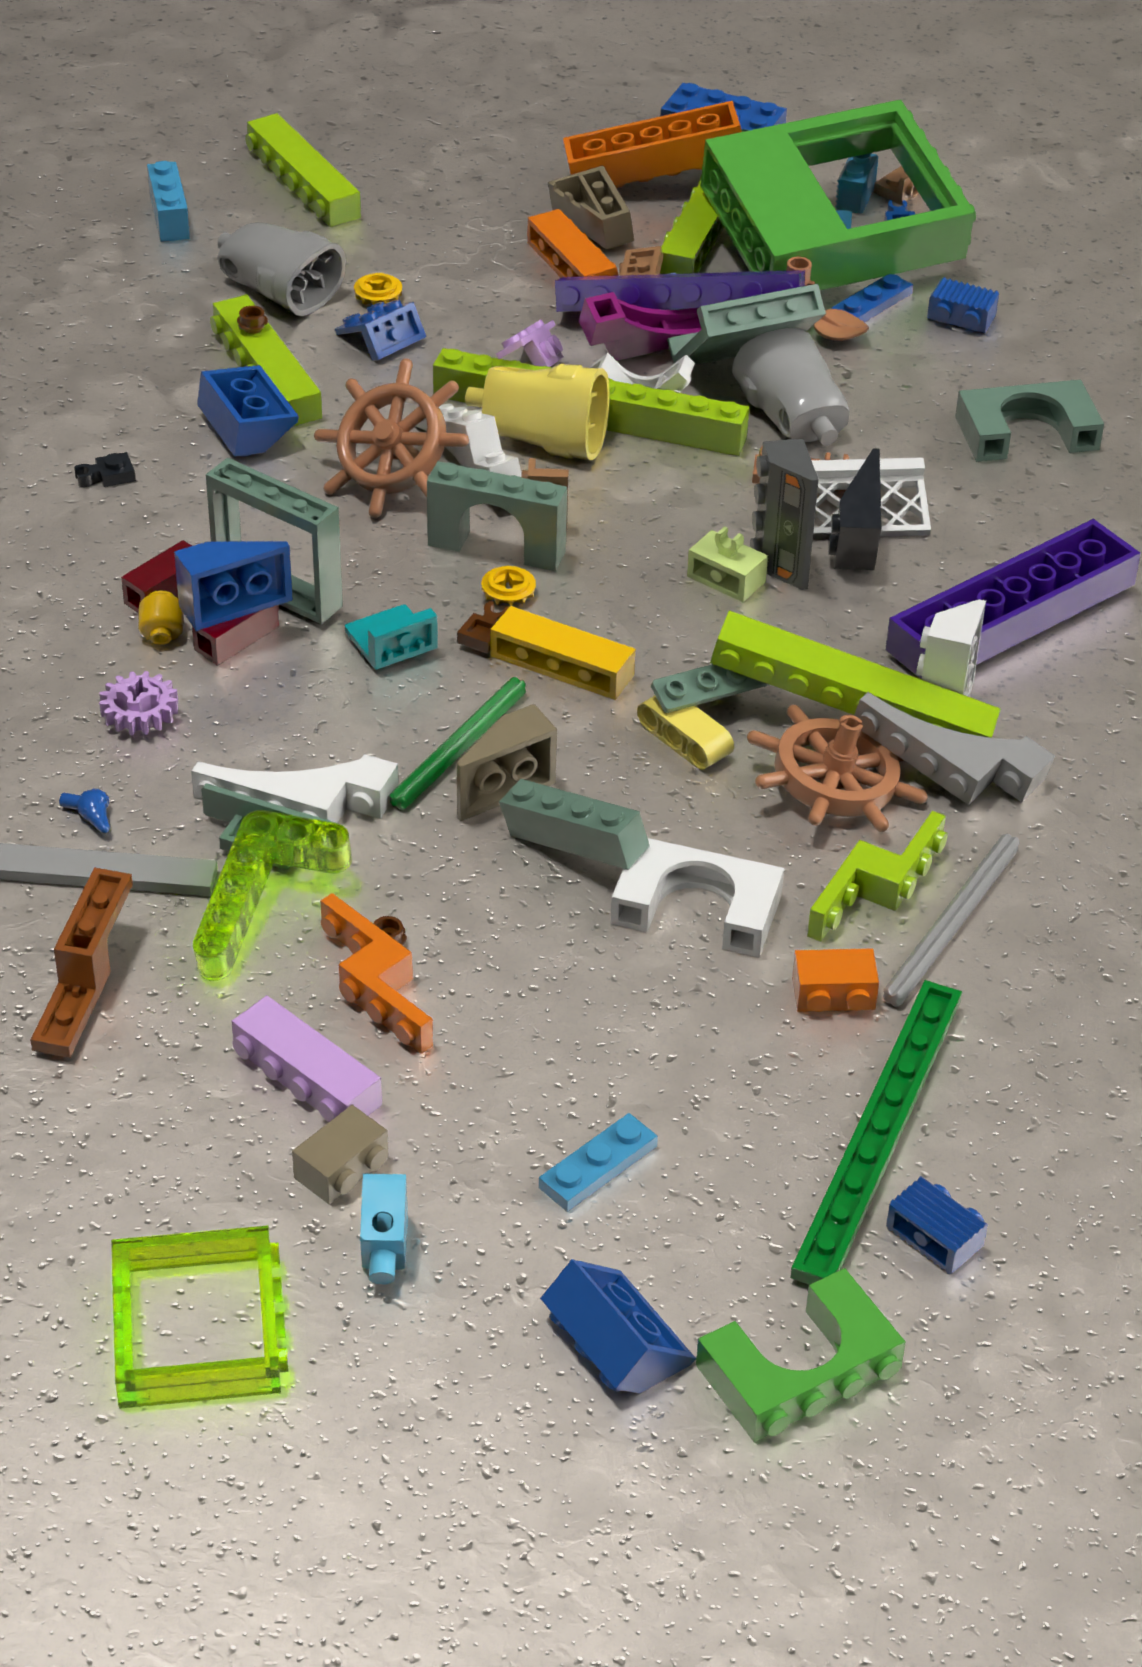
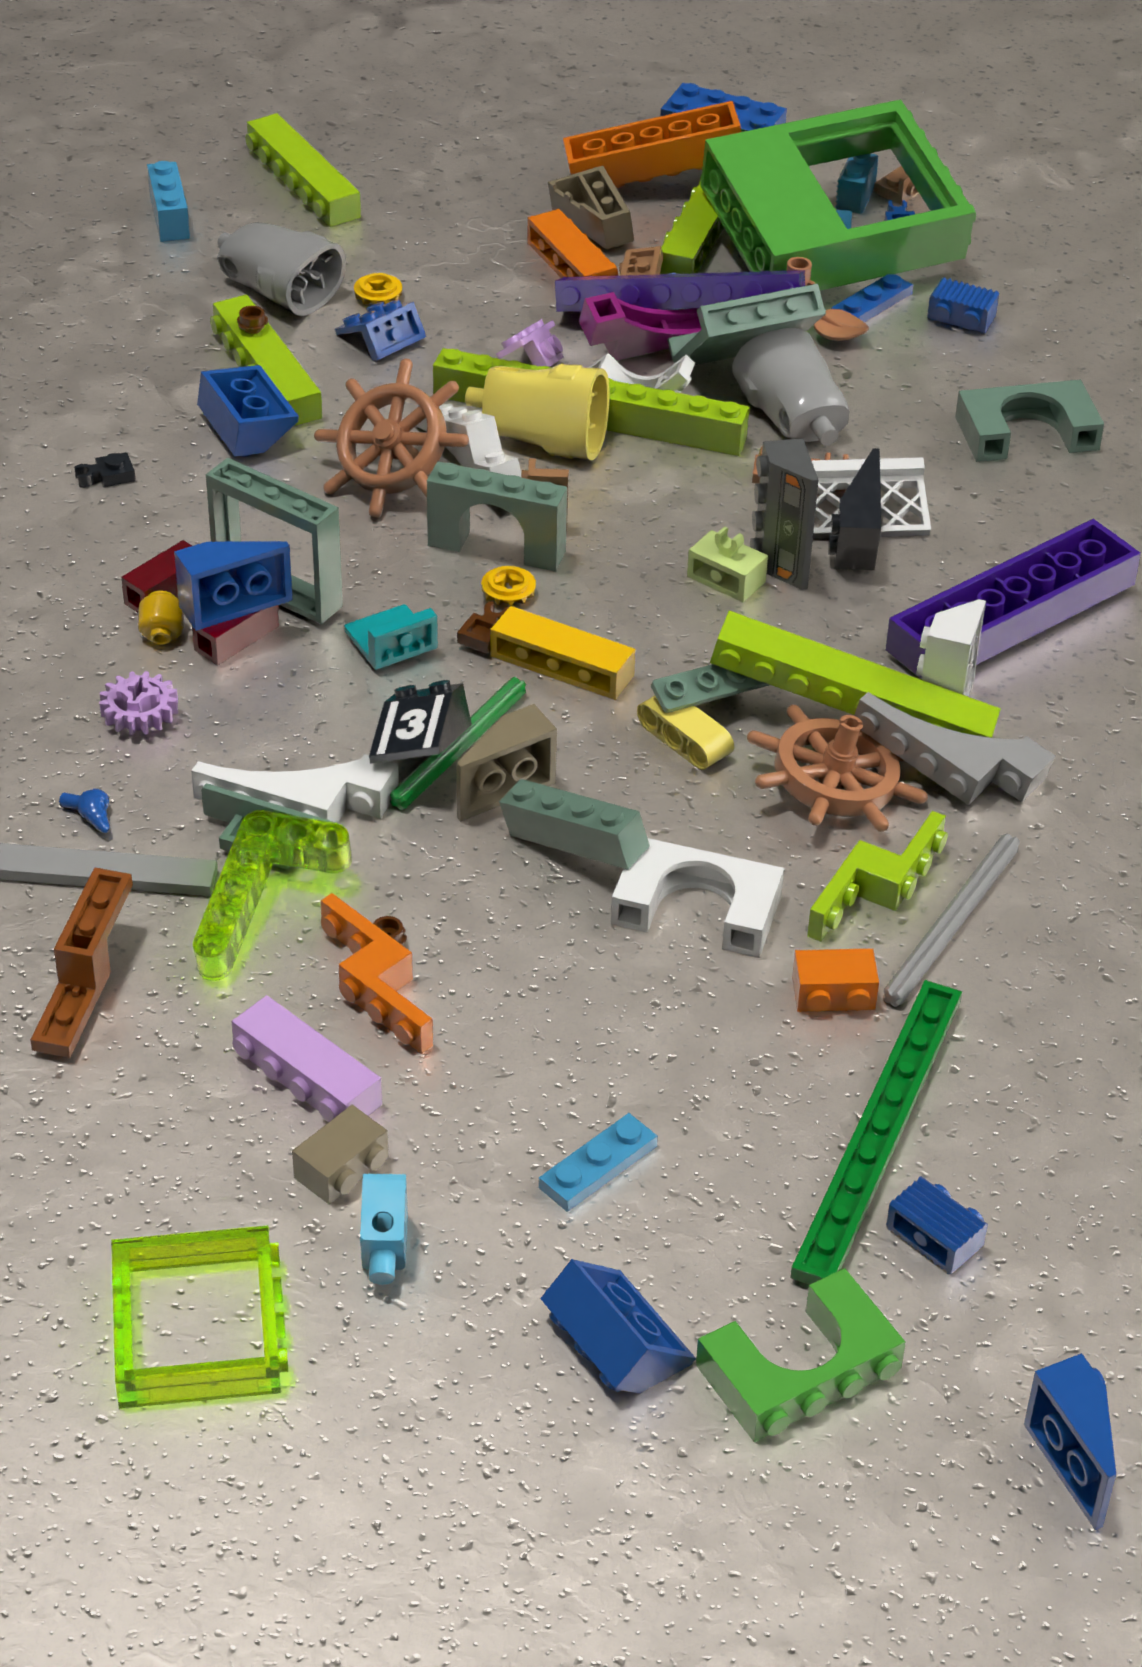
(420, 721): none -> black slope
(1073, 1430): none -> blue slope

